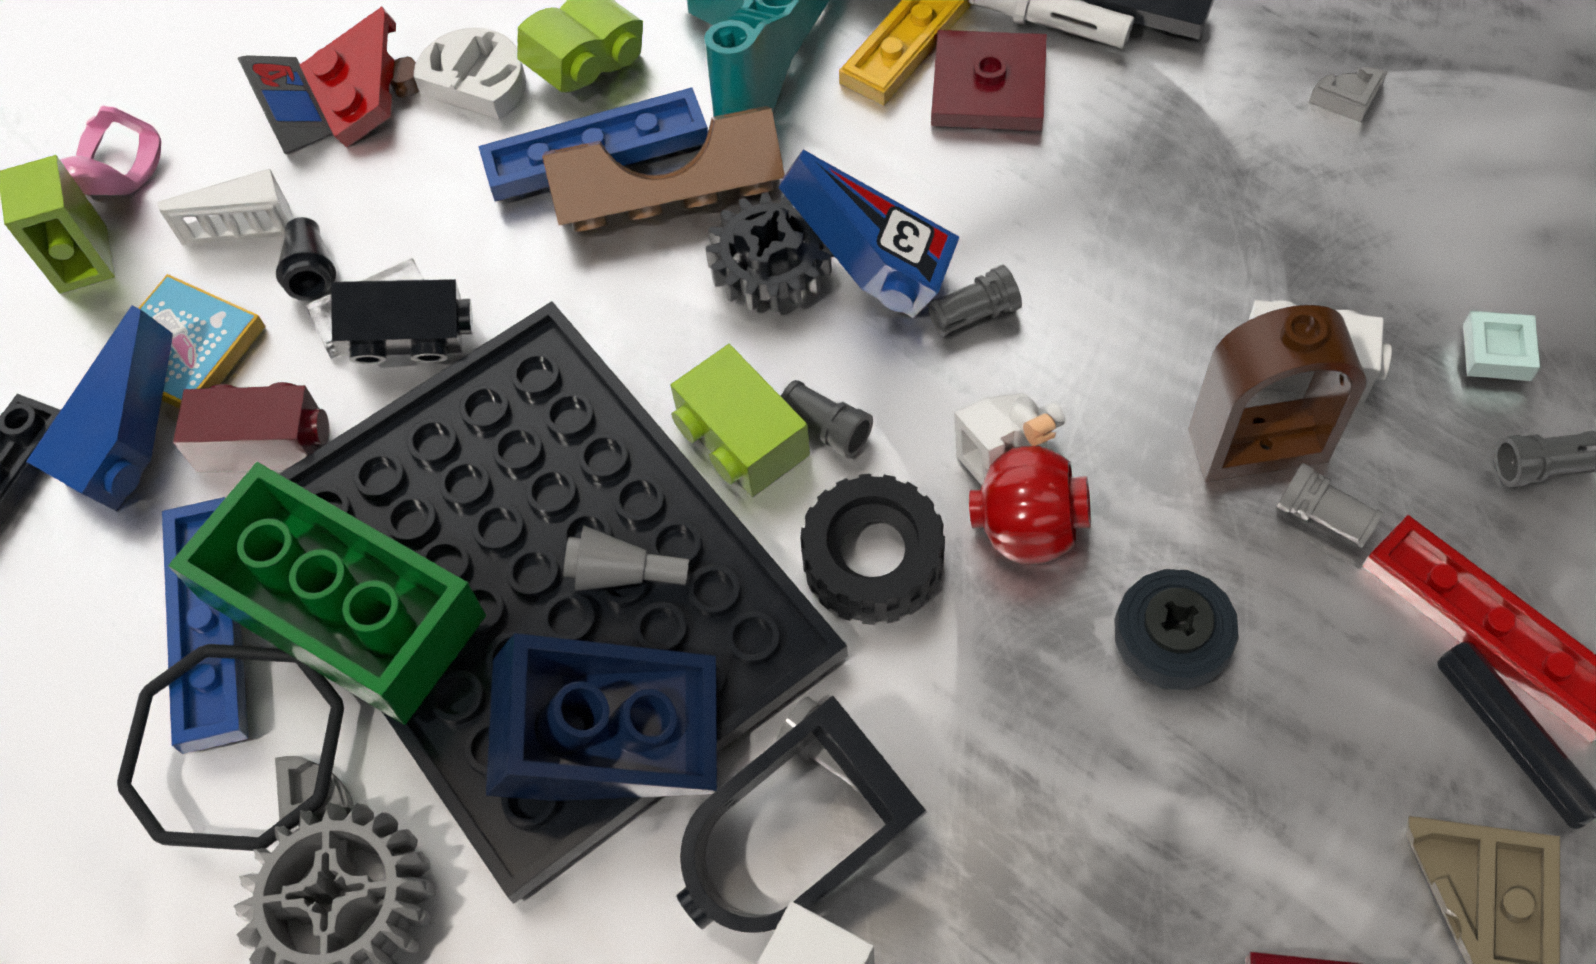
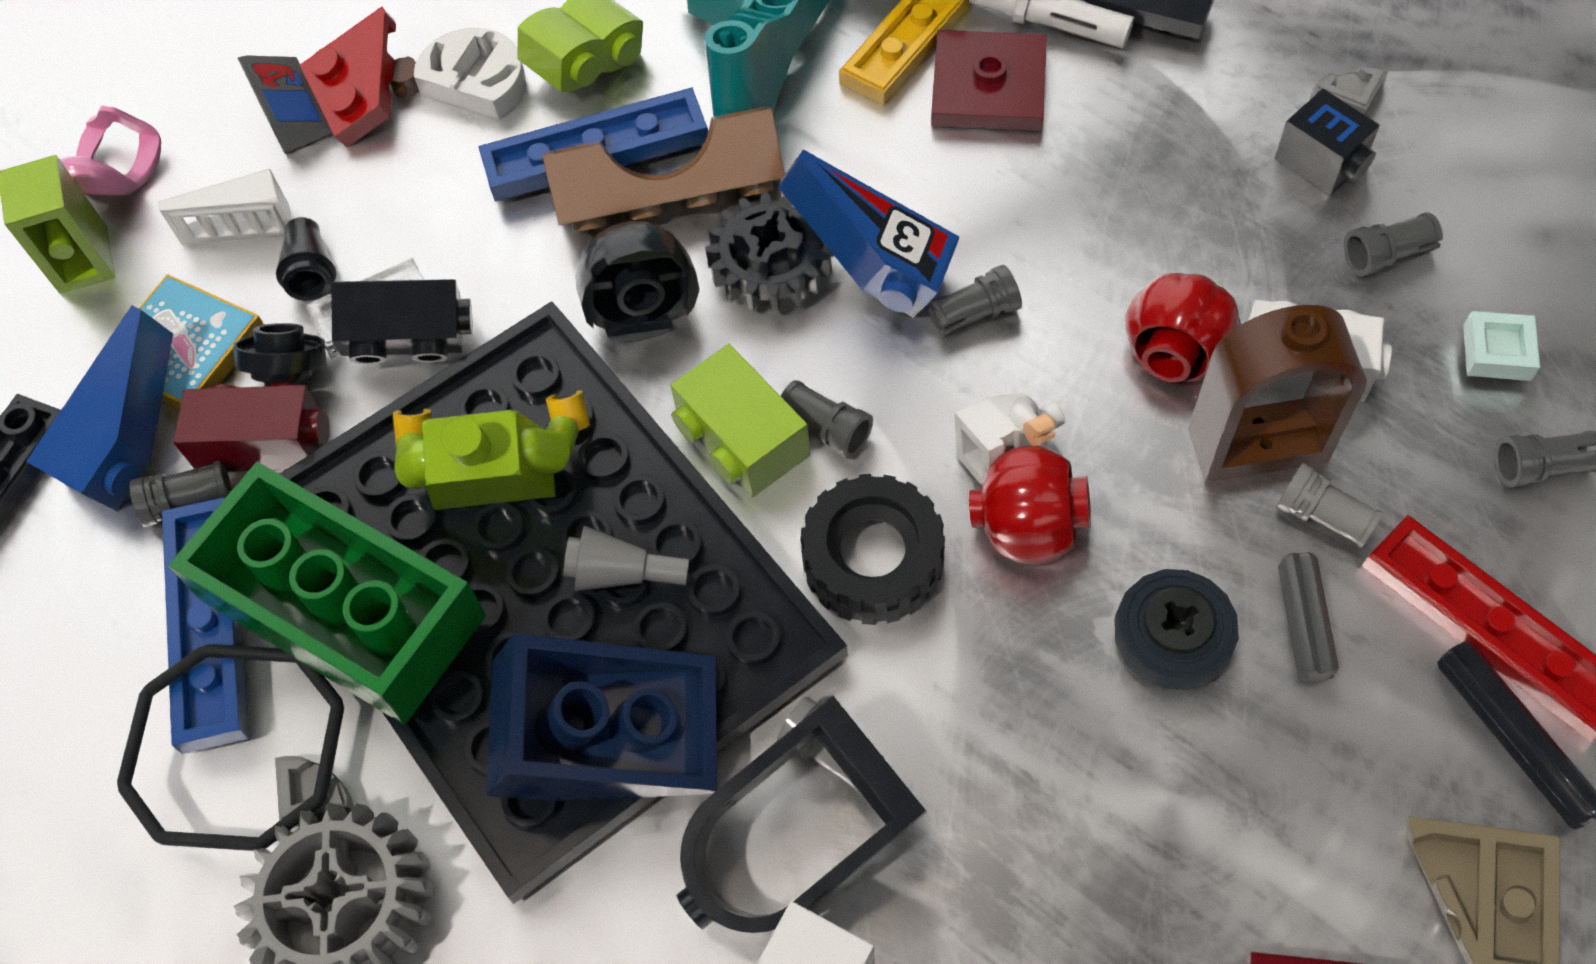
(164, 492): none -> dark grey pin
(279, 353): none -> black plate
(487, 454): none -> lime torso
(635, 281): none -> black cylinder
(1174, 320): none -> red plant
(1308, 617): none -> dark grey axle
(1327, 142): none -> black brick
(1381, 245): none -> dark grey pin

